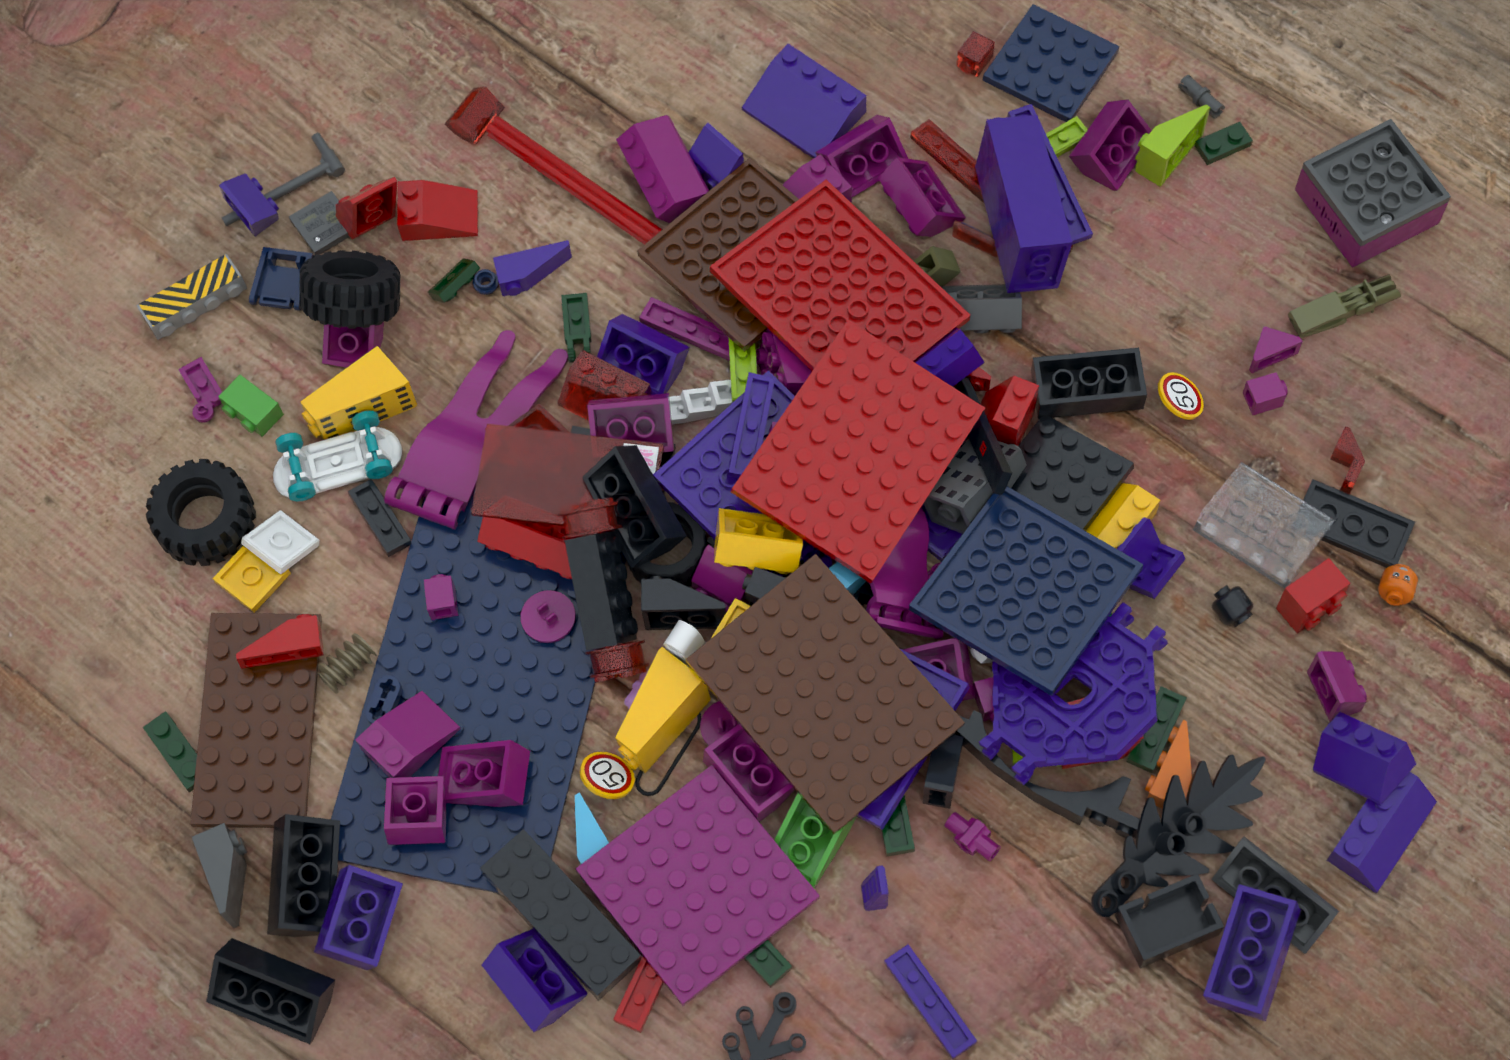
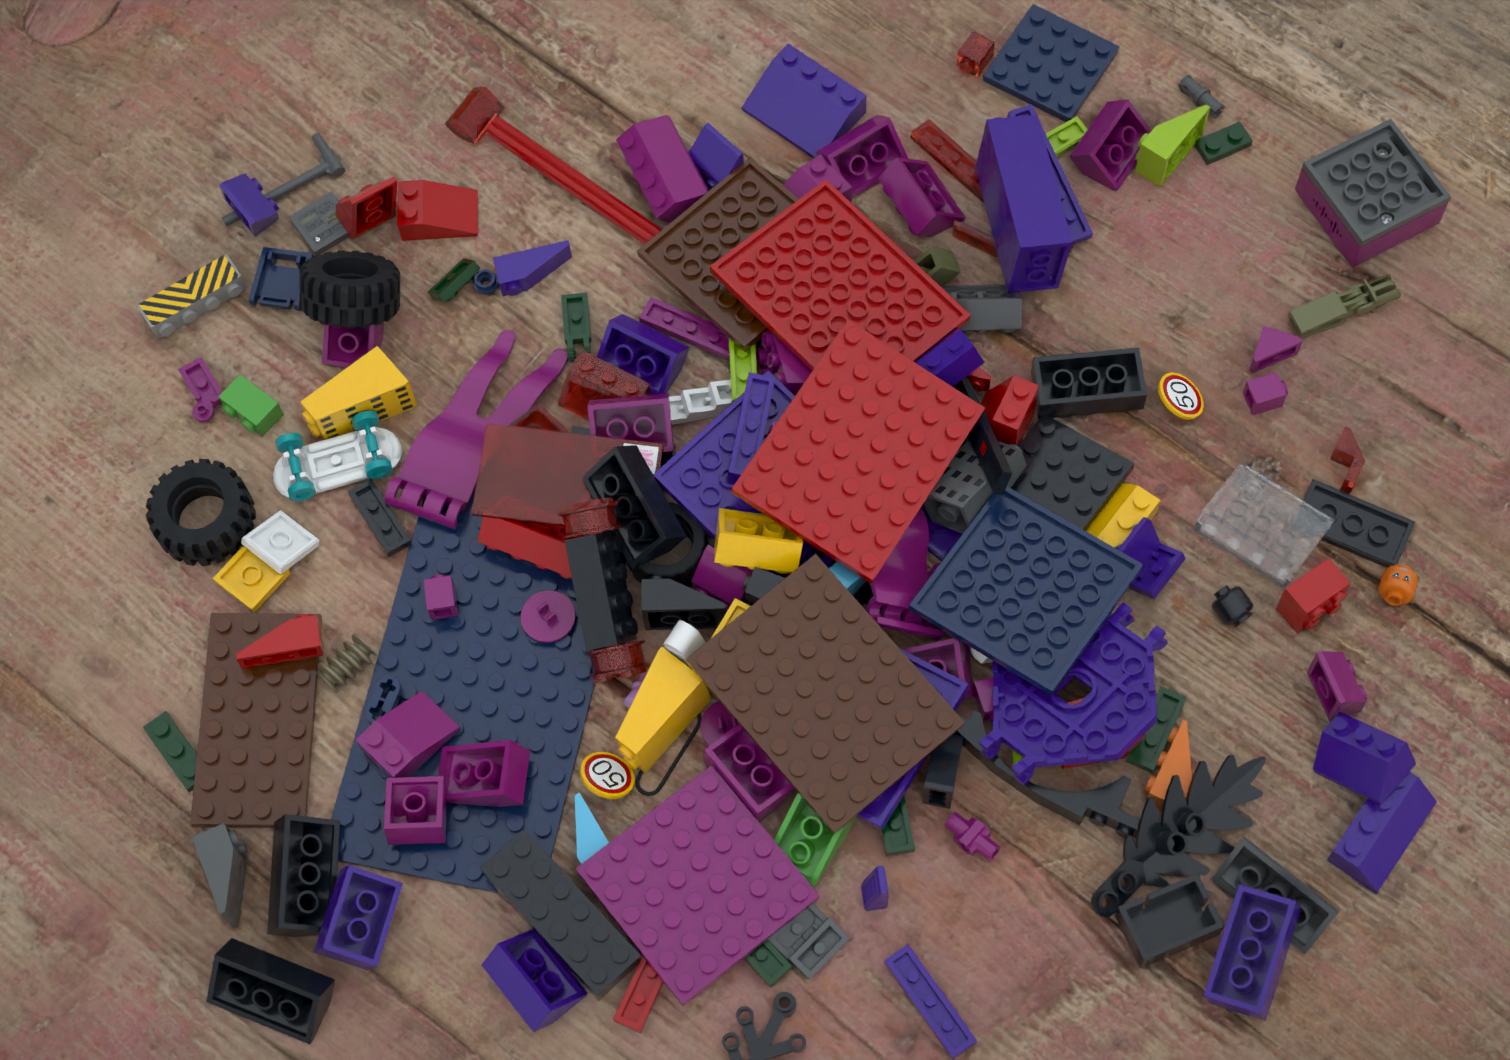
(809, 941): none -> dark grey slope

